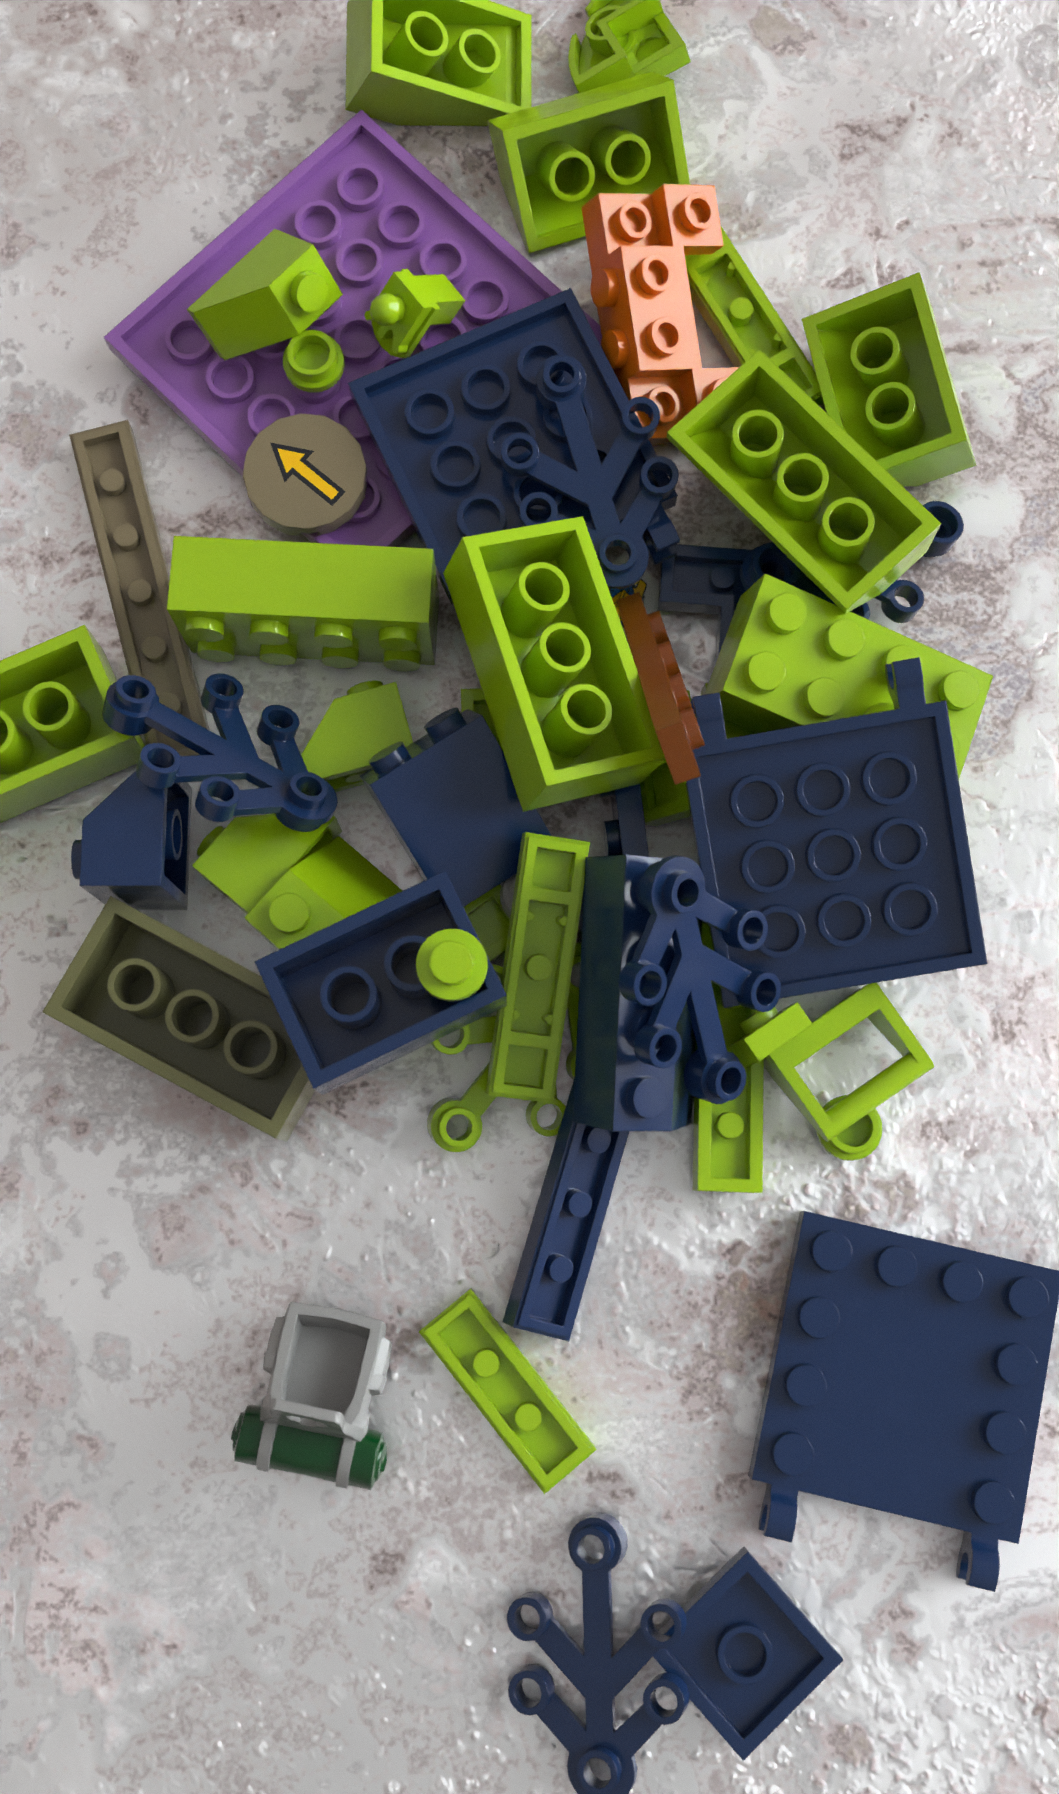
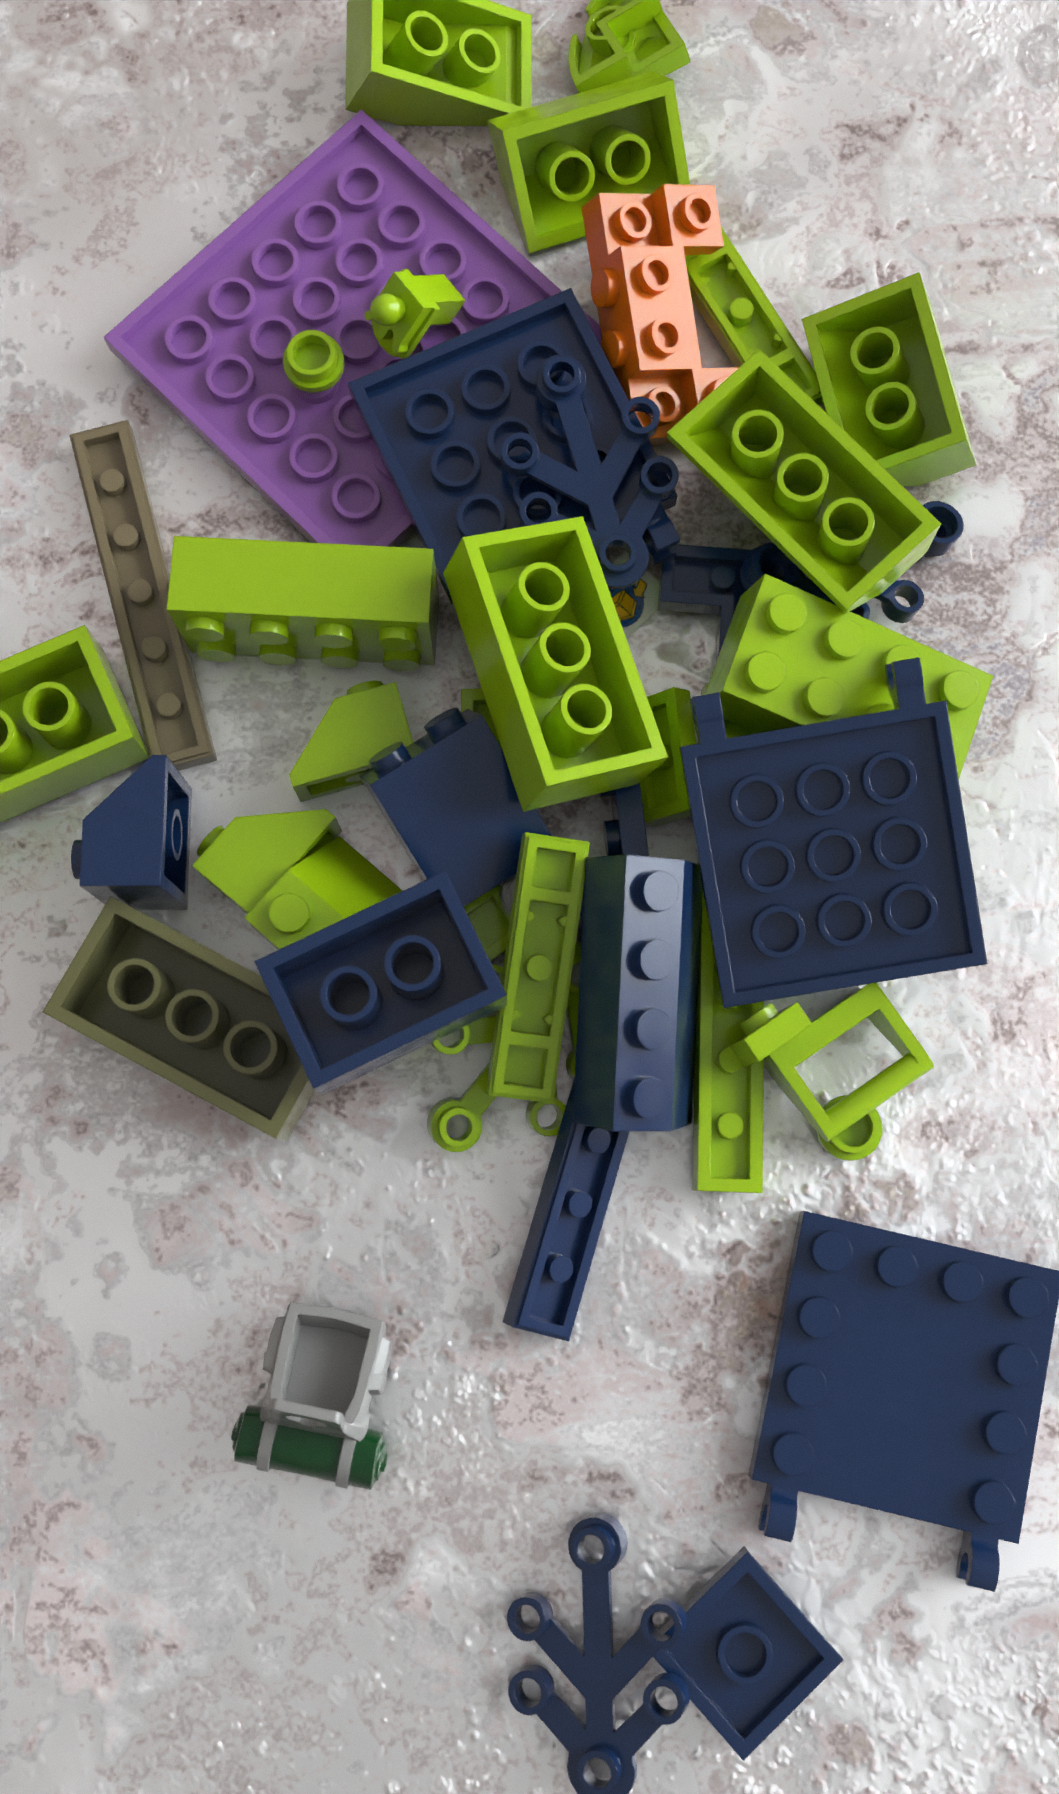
(266, 296): lime slope -> none
(291, 792): dark blue plant -> none
(305, 474): dark tan tile -> none
(451, 964): lime plate -> none
(508, 1390): lime tile -> none
(662, 687): dark orange plate -> none
(676, 898): dark blue plant -> none

